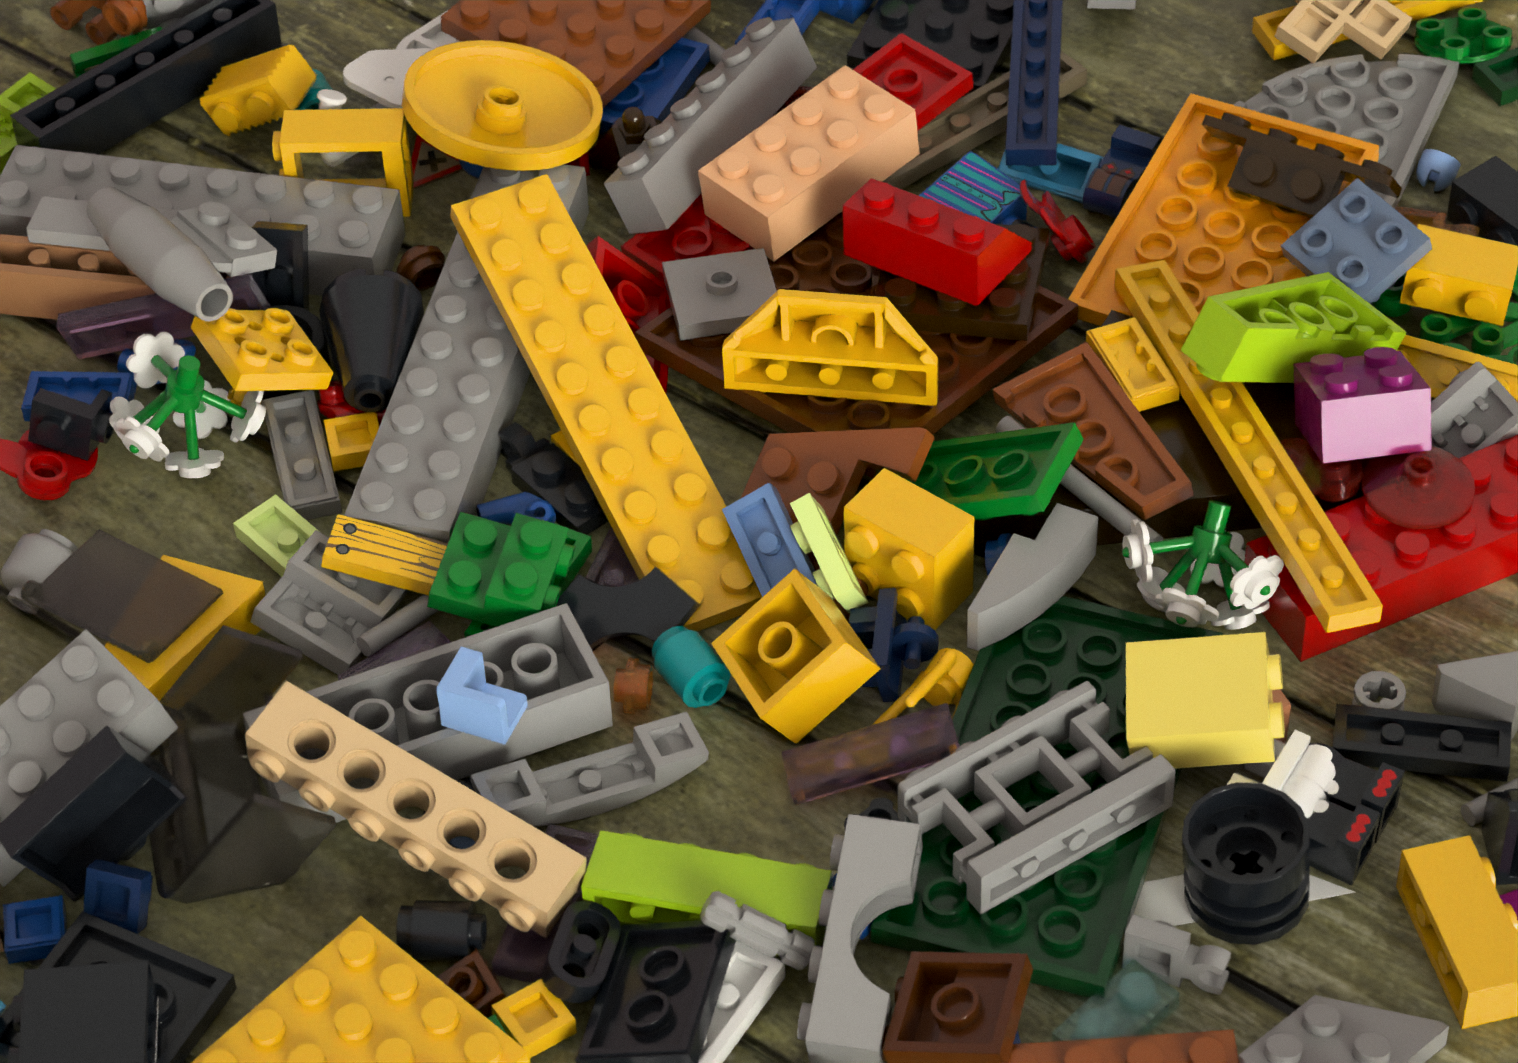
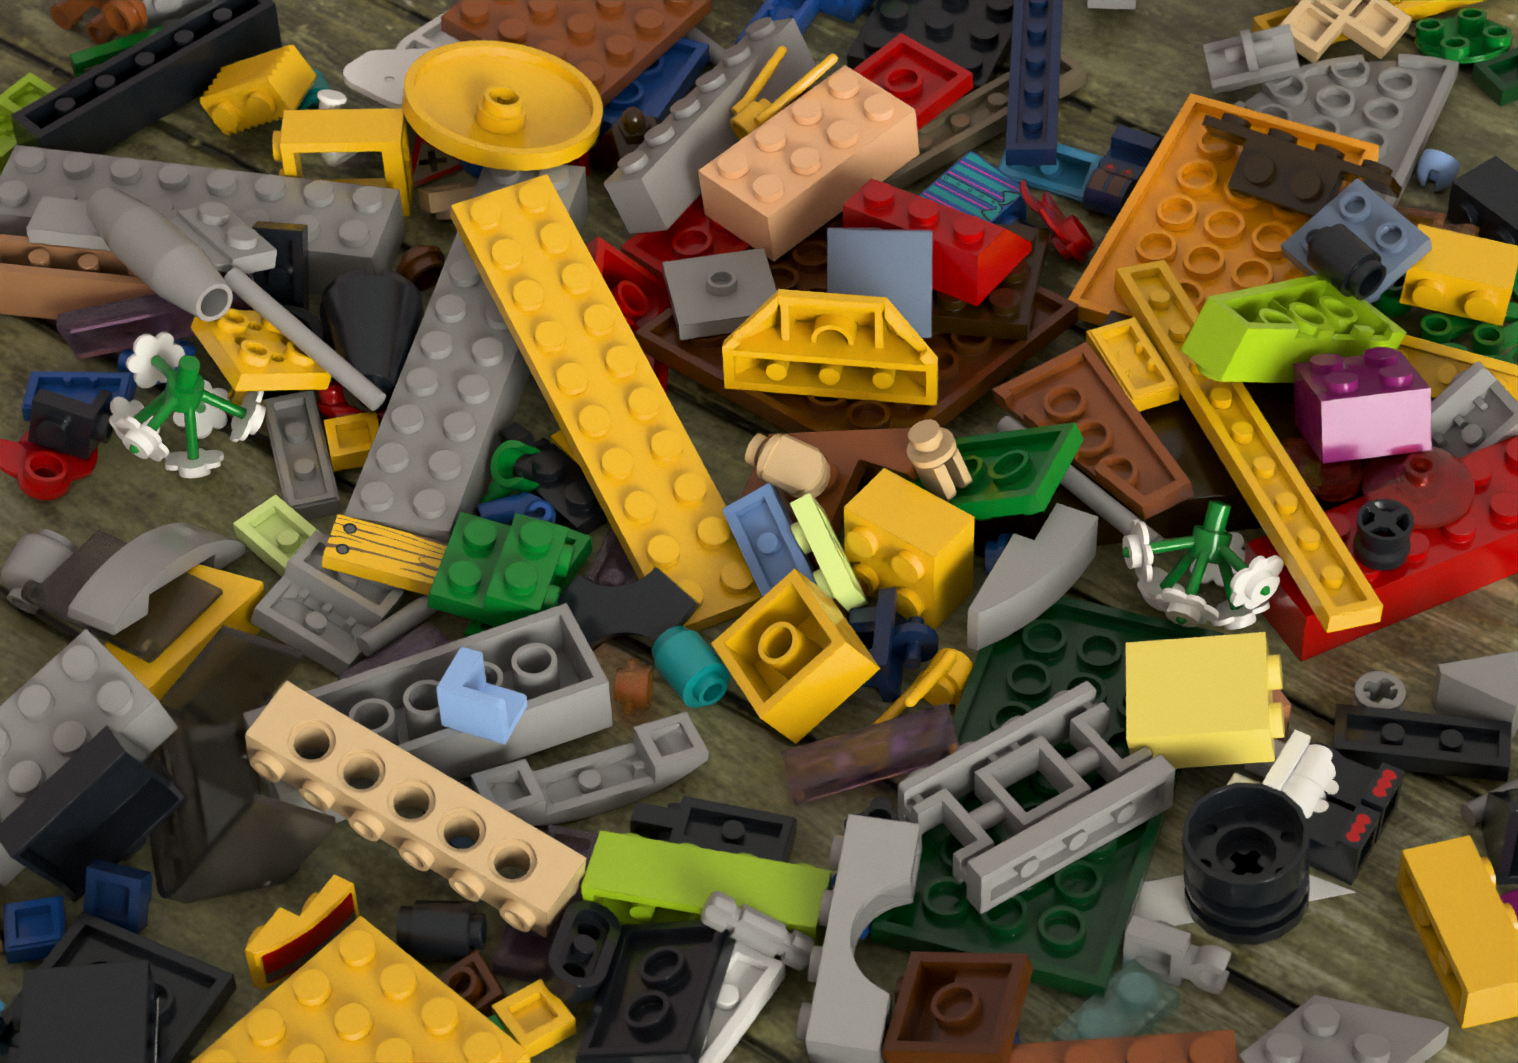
(122, 585): none -> light grey slope
(292, 940): none -> slope
(305, 339): none -> light grey bar
(440, 197): none -> tan plate
(502, 471): none -> green piece
(717, 827): none -> black hinge
(753, 114): none -> yellow plant
(789, 464): none -> tan arm
(885, 265): none -> sand blue slope
(937, 459): none -> tan arm
(1251, 58): none -> light grey hips
(1346, 261): none -> black brick
(1383, 534): none -> black wheel

